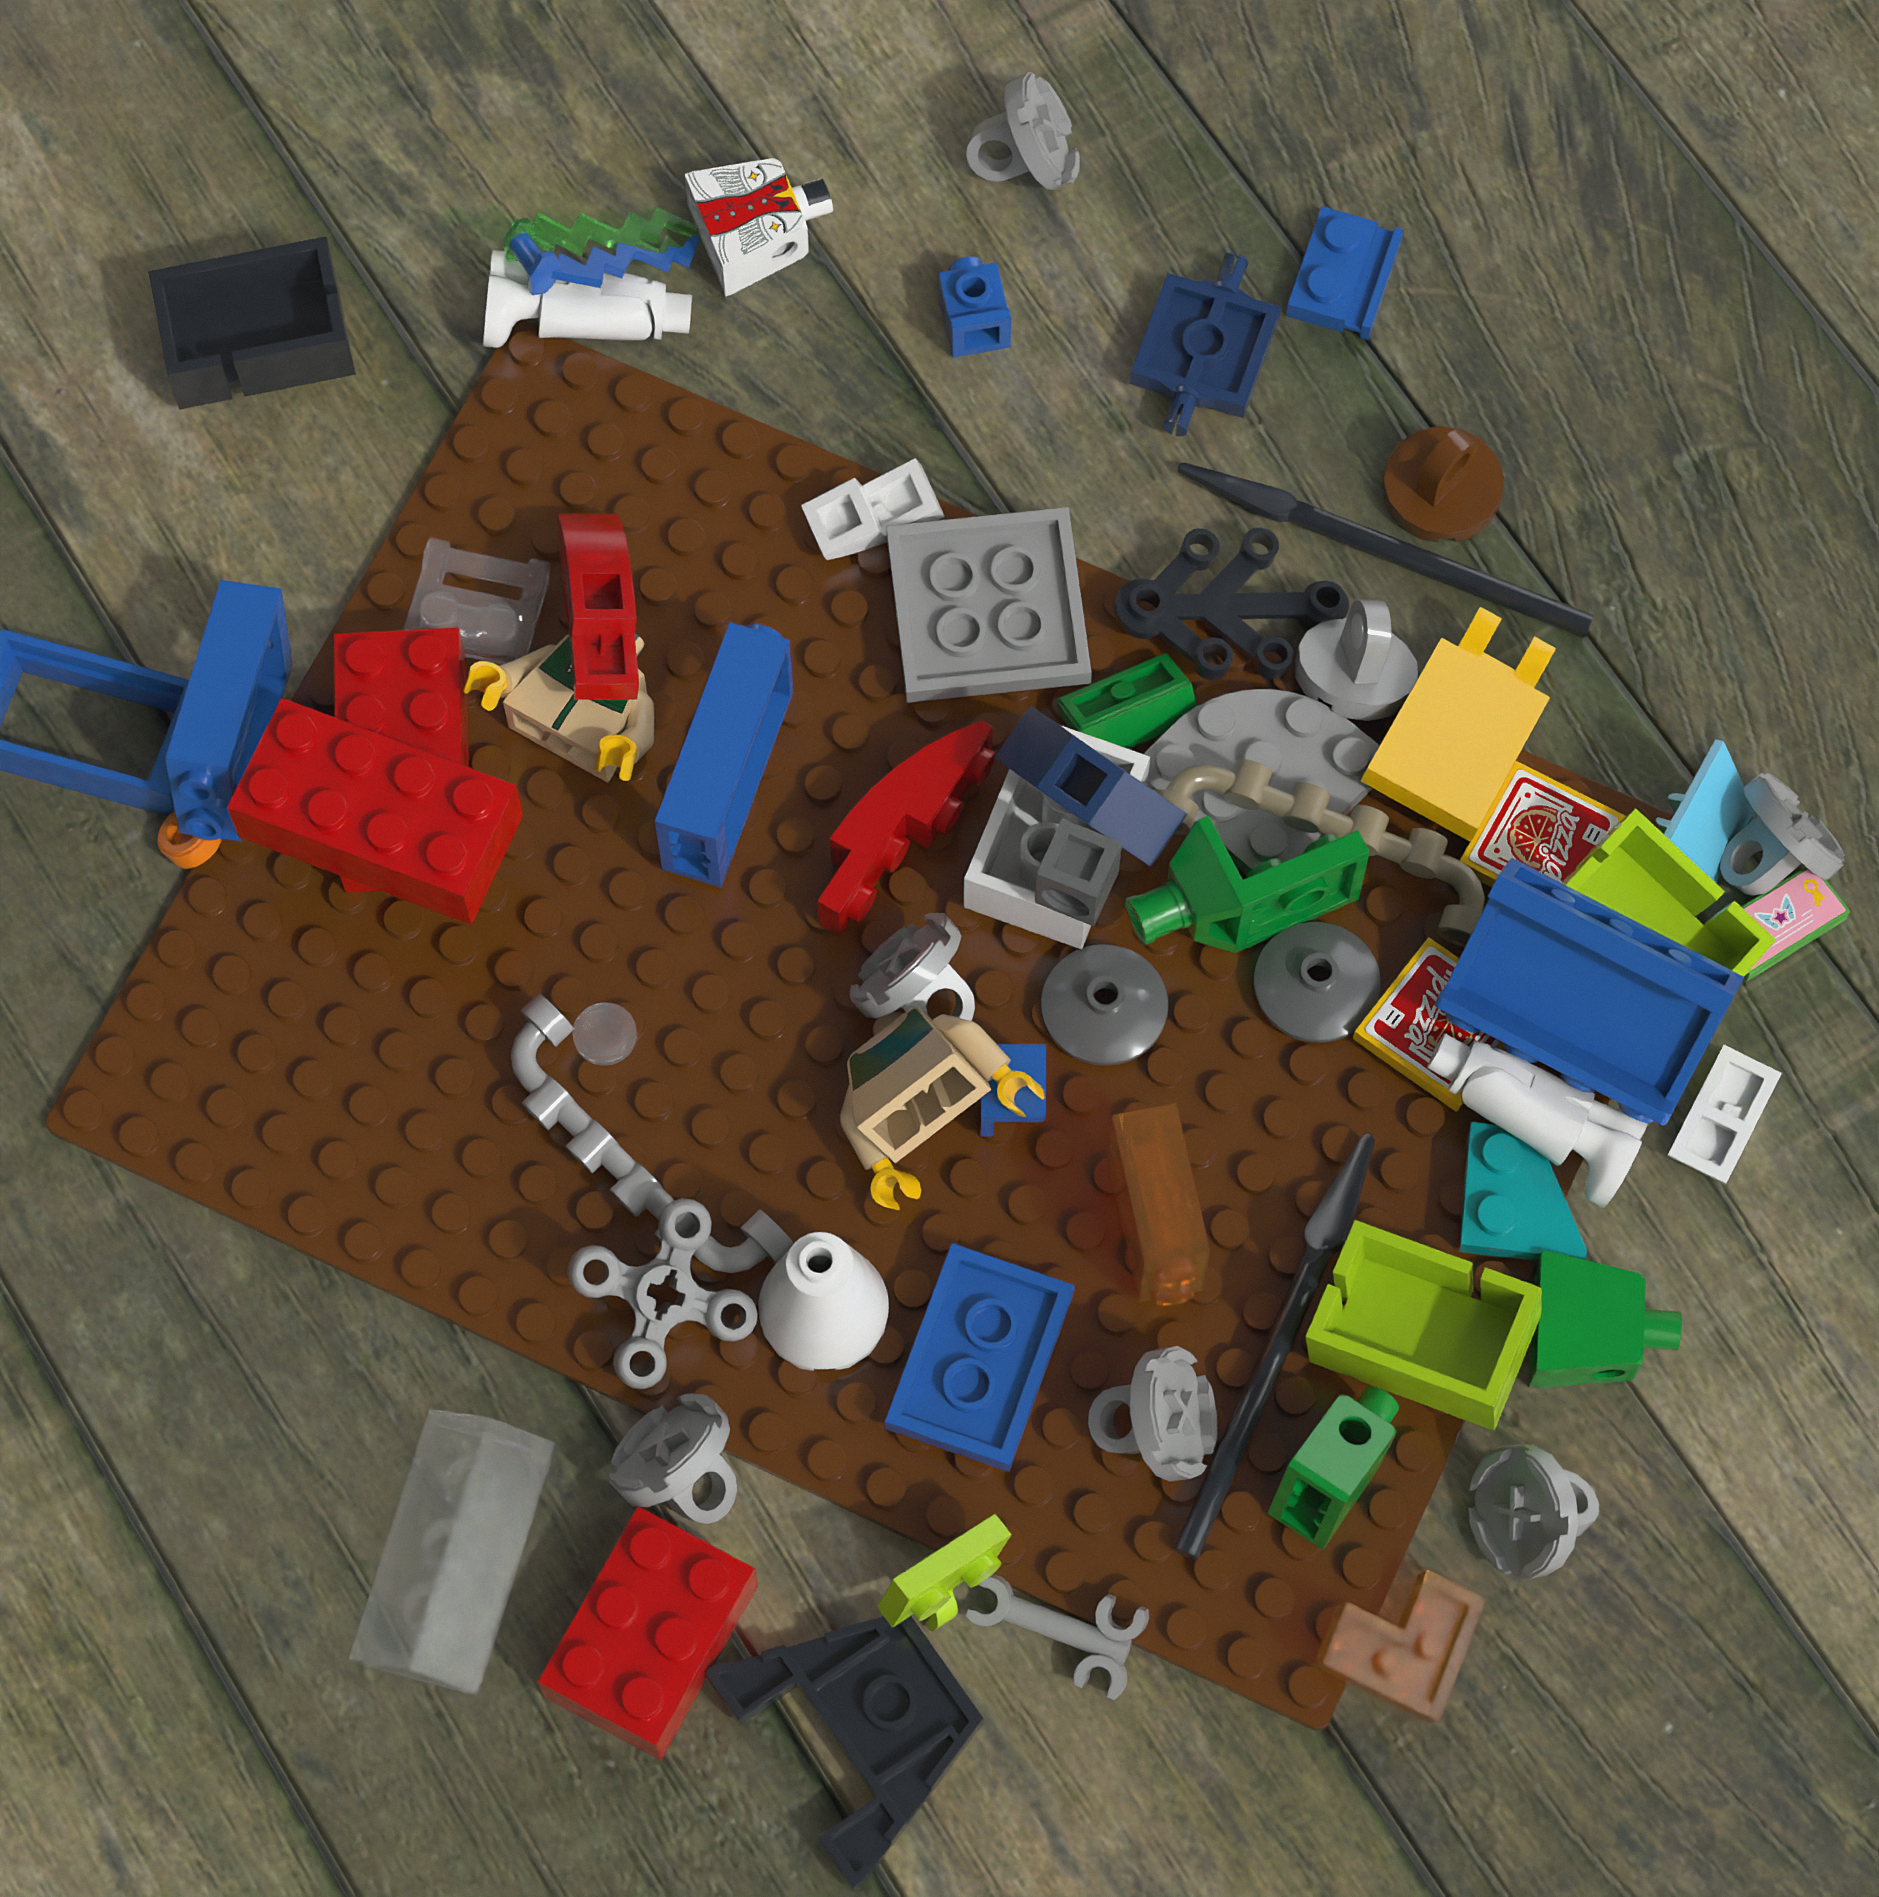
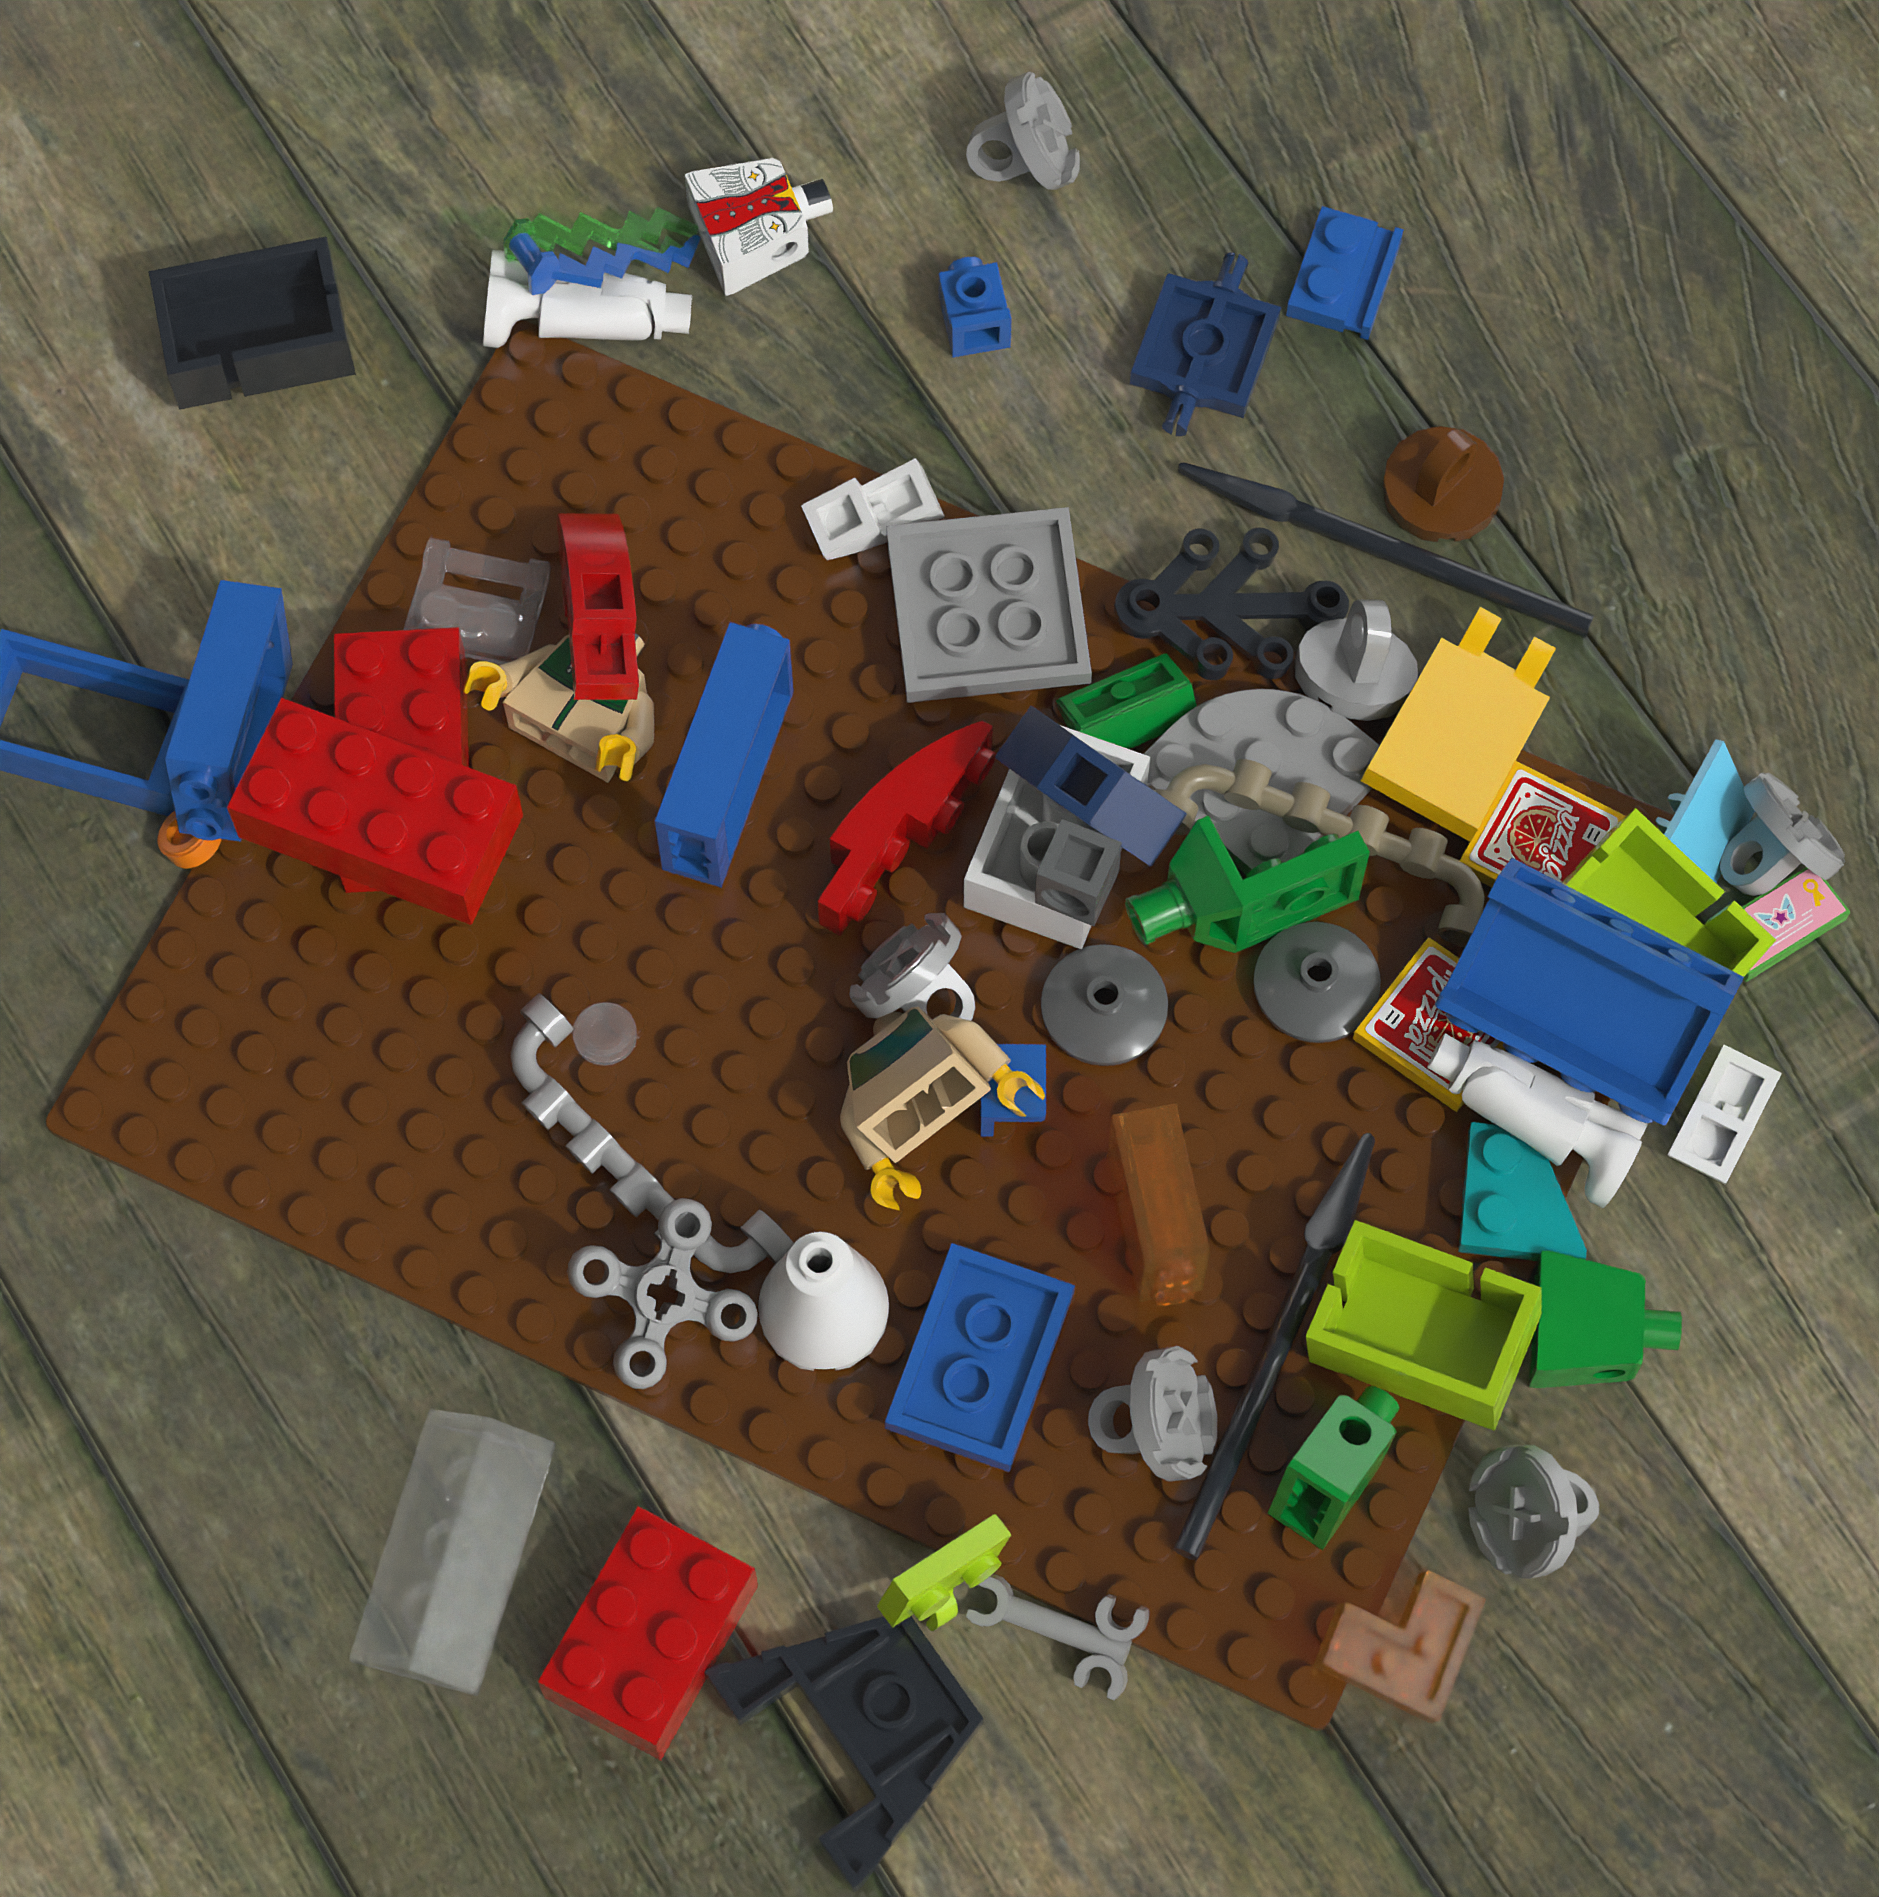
(670, 1453): light grey tile -> none

